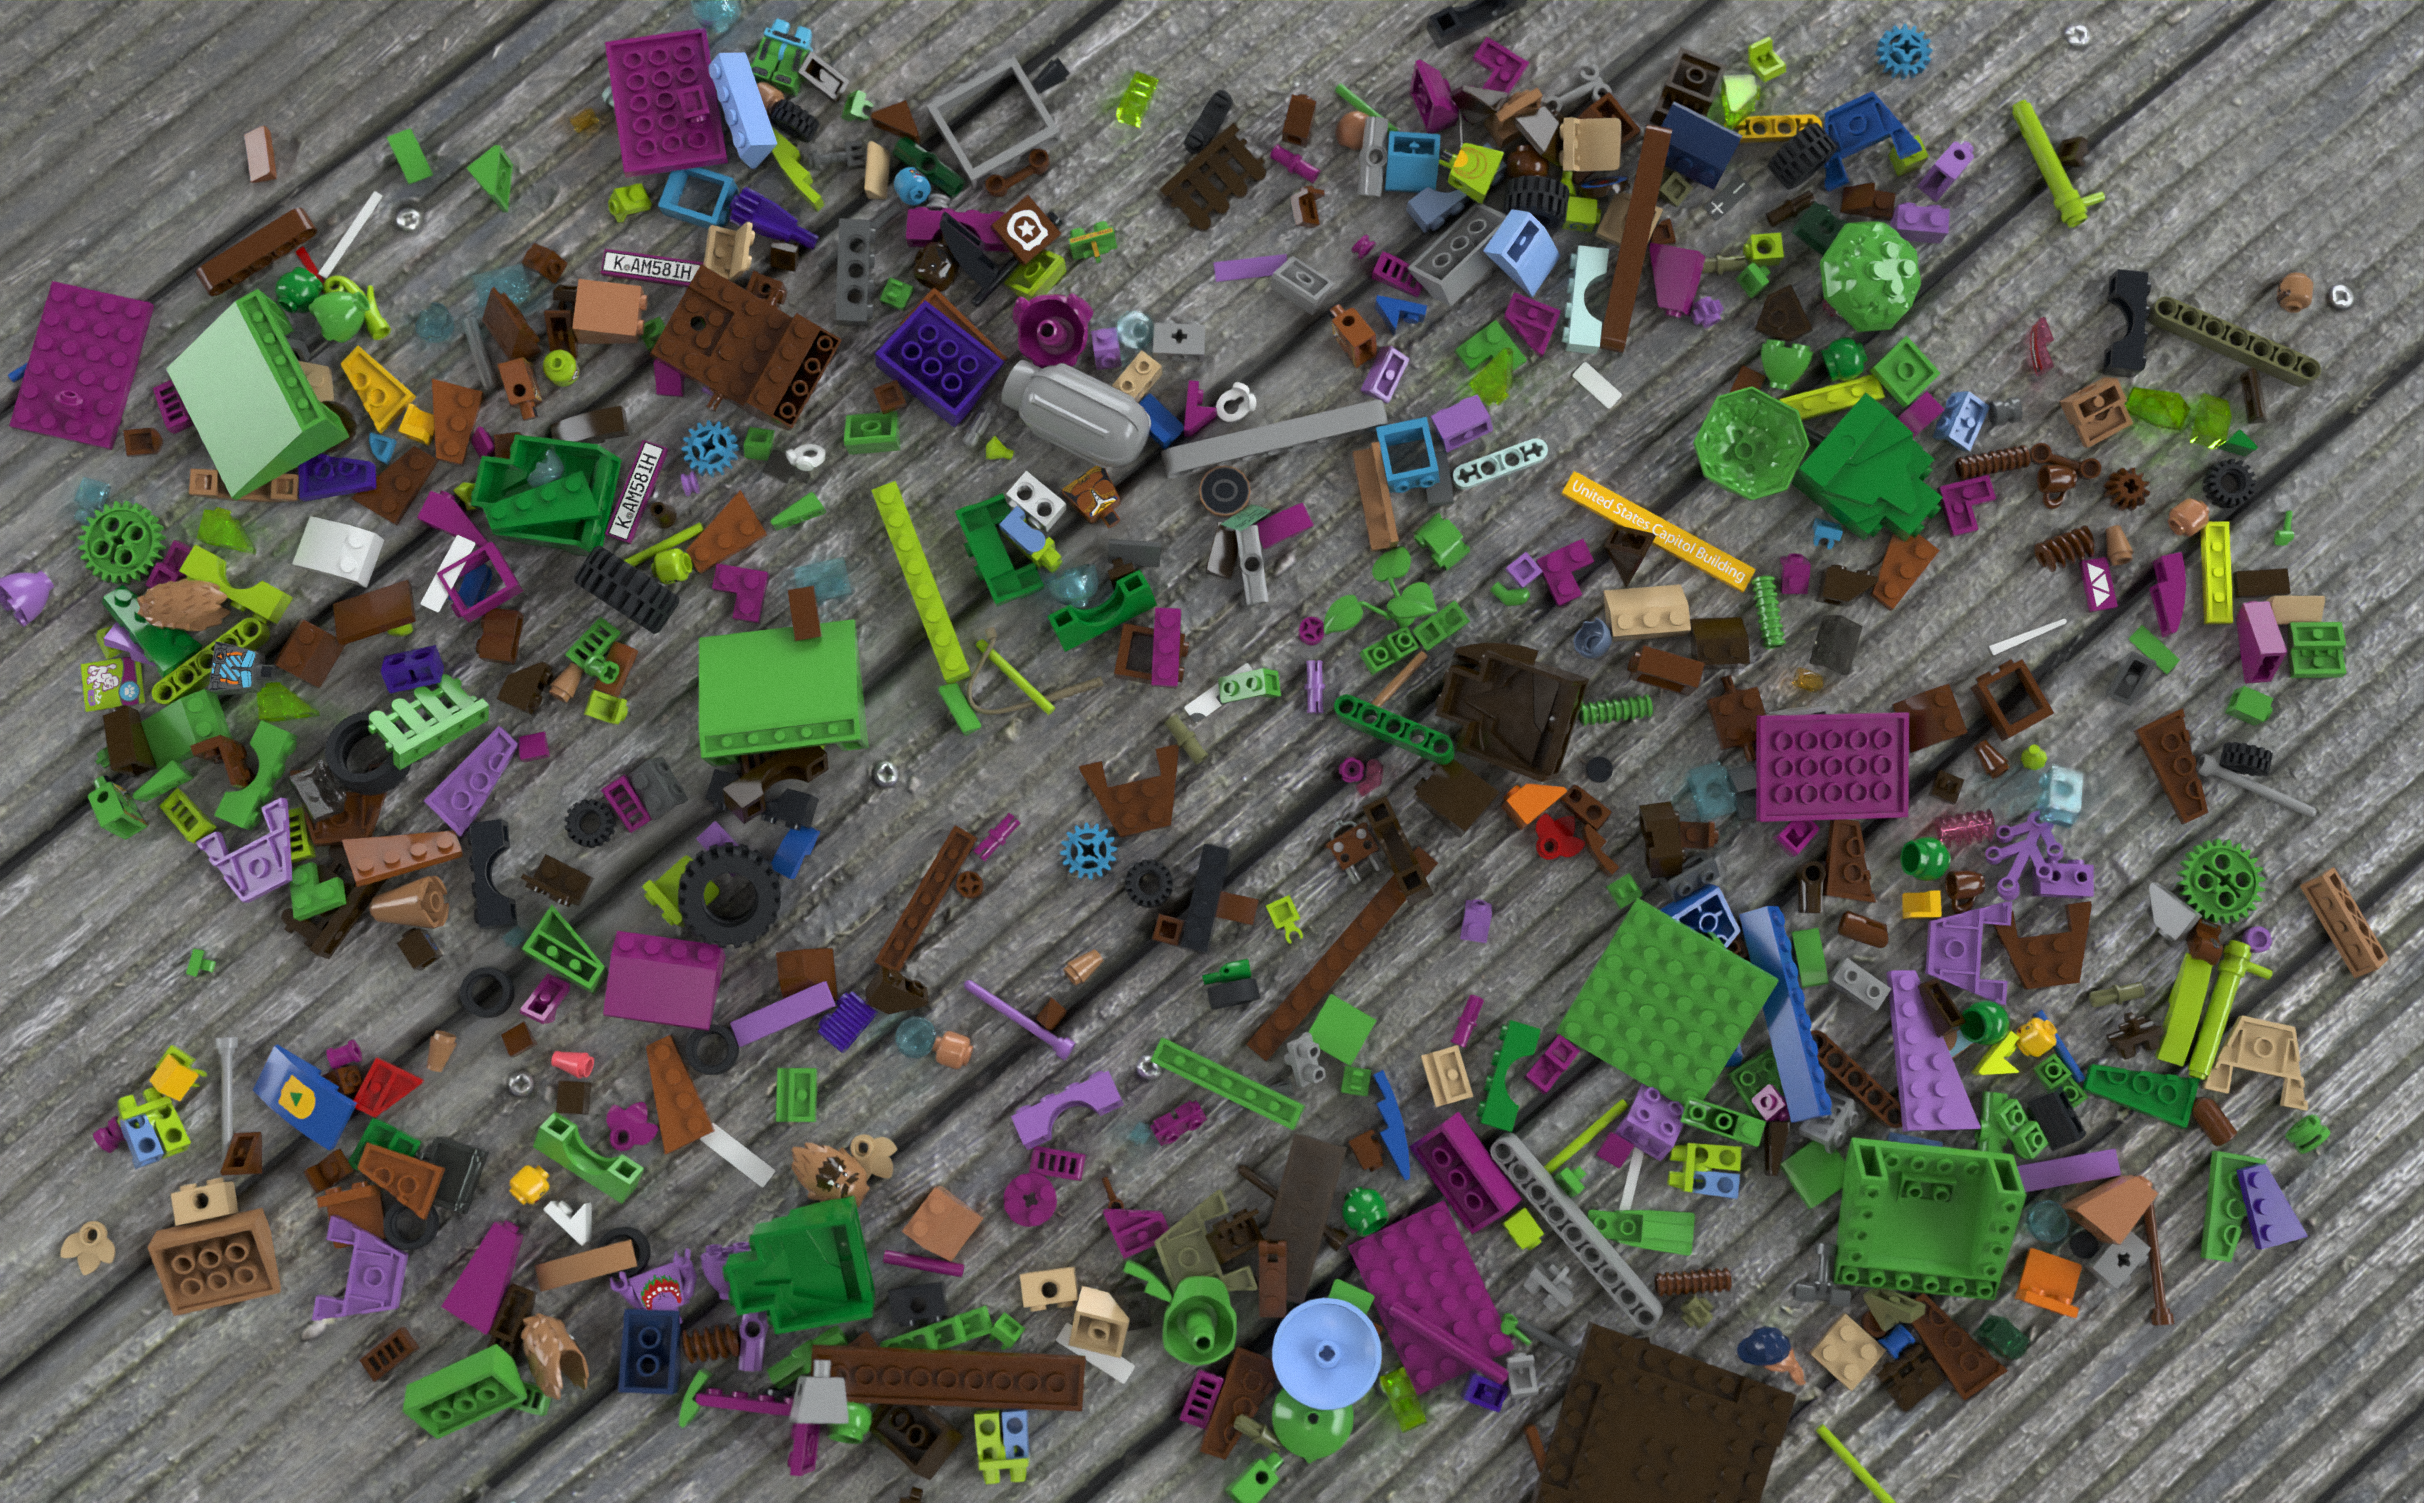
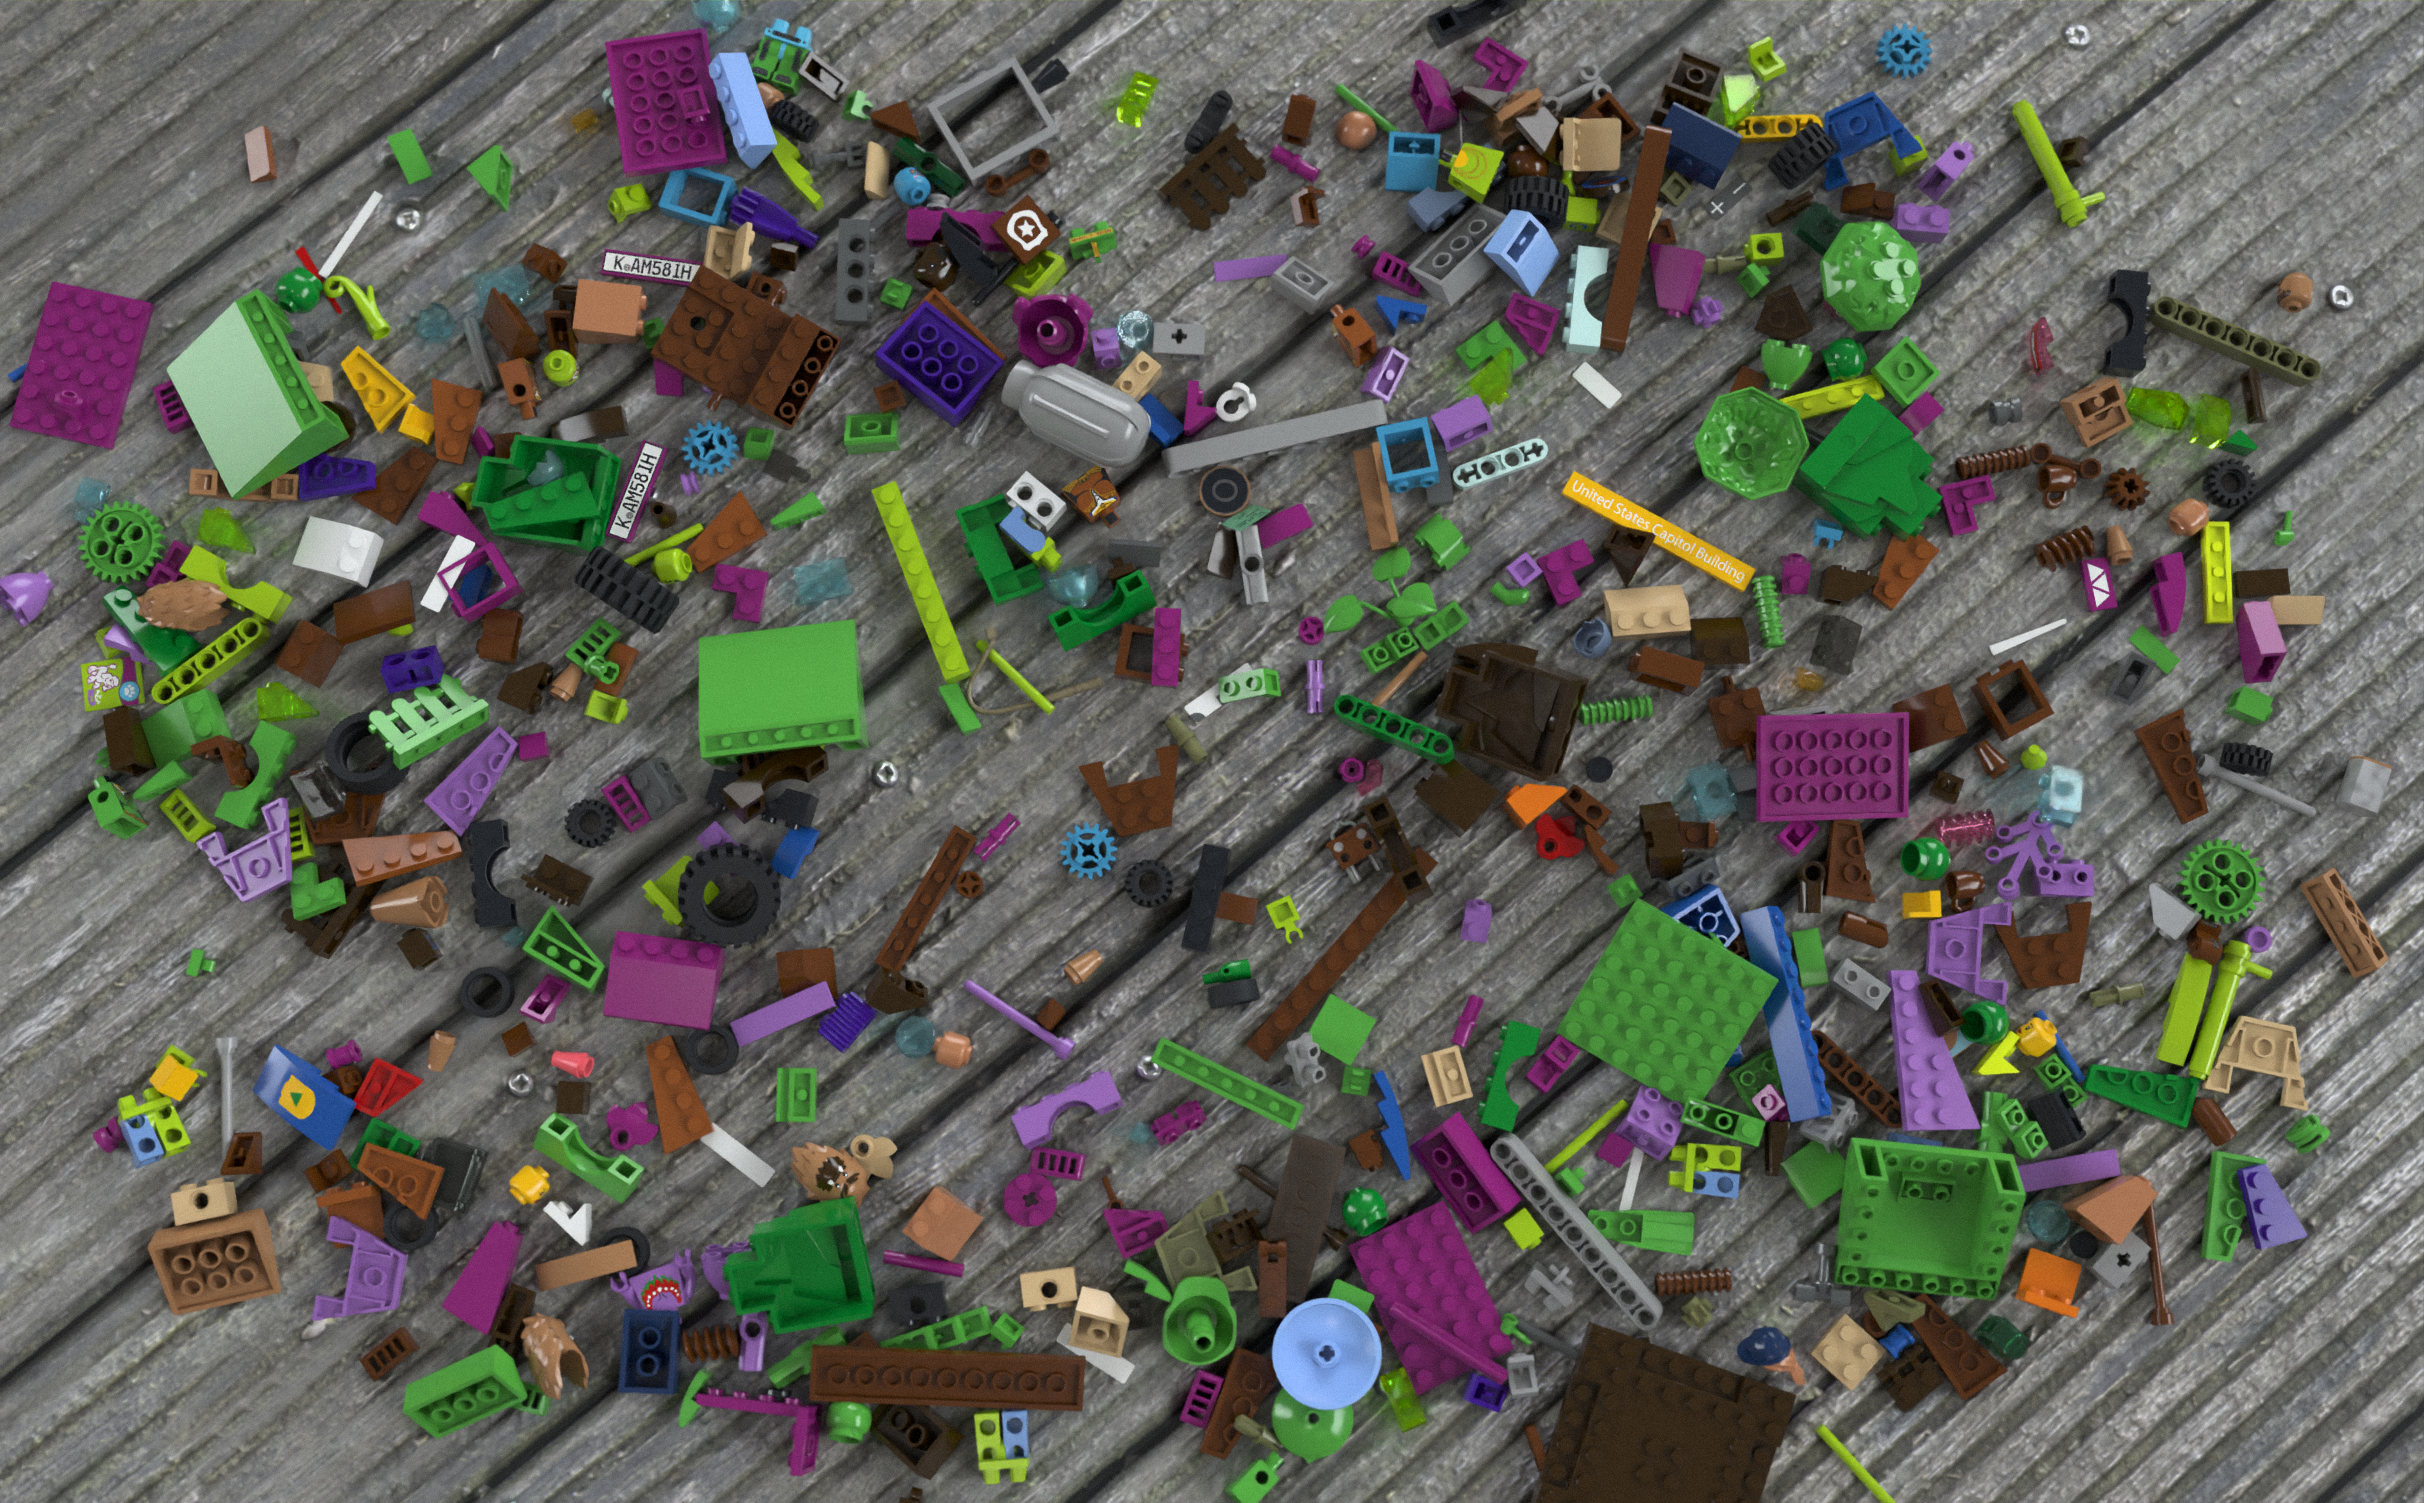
(87, 1250): tan plate -> none
(142, 442): reddish brown plate -> none
(238, 670): torso -> none
(256, 252): reddish brown beam -> none
(340, 314): bright green piece -> none
(382, 447): dark azure tile -> none
(803, 462): white piece -> none
(804, 613): reddish brown slope -> none
(820, 1397): light grey torso -> none
(996, 449): lime rock -> none
(1168, 930): reddish brown slope -> none
(1374, 139): light grey piece -> none
(1961, 420): medium blue bracket -> none
(2132, 1032): dark brown hips -> none
(2316, 650): bright green slope -> none
(2363, 786): none -> flat silver piece

